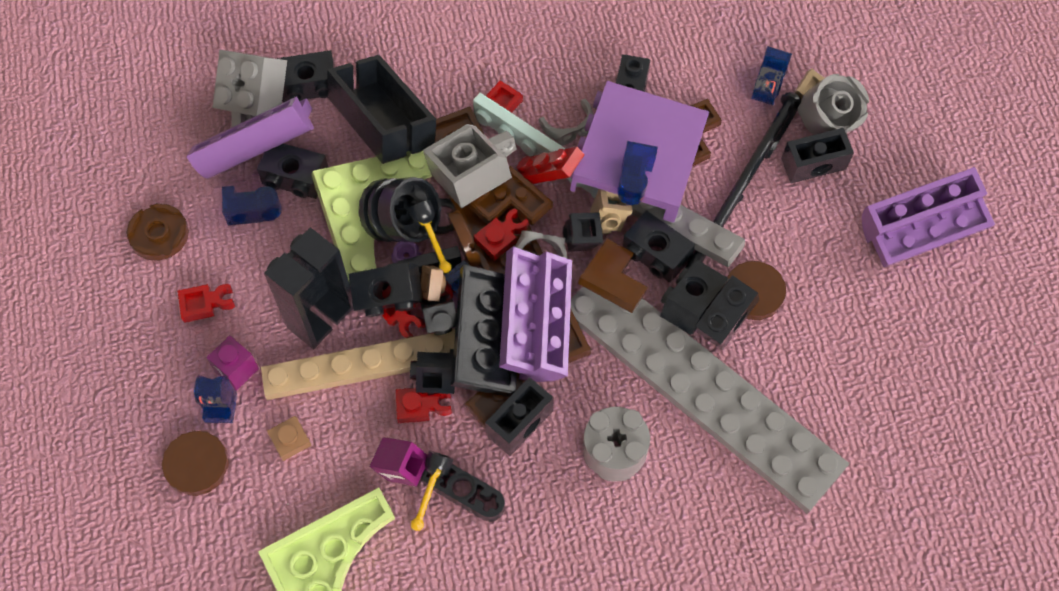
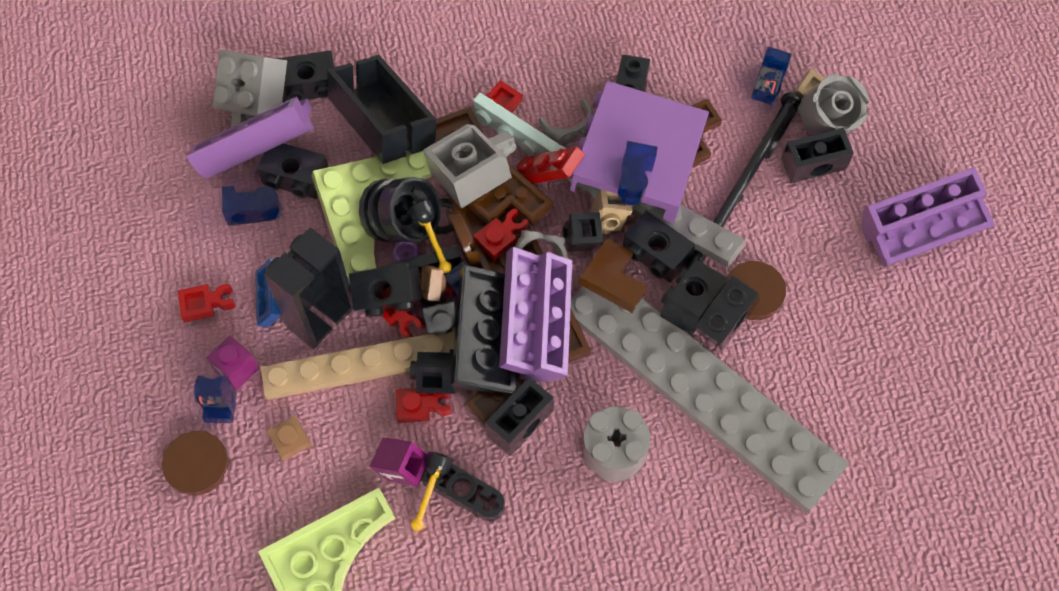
(157, 232): reddish brown tile -> none
(266, 306): none -> blue plate

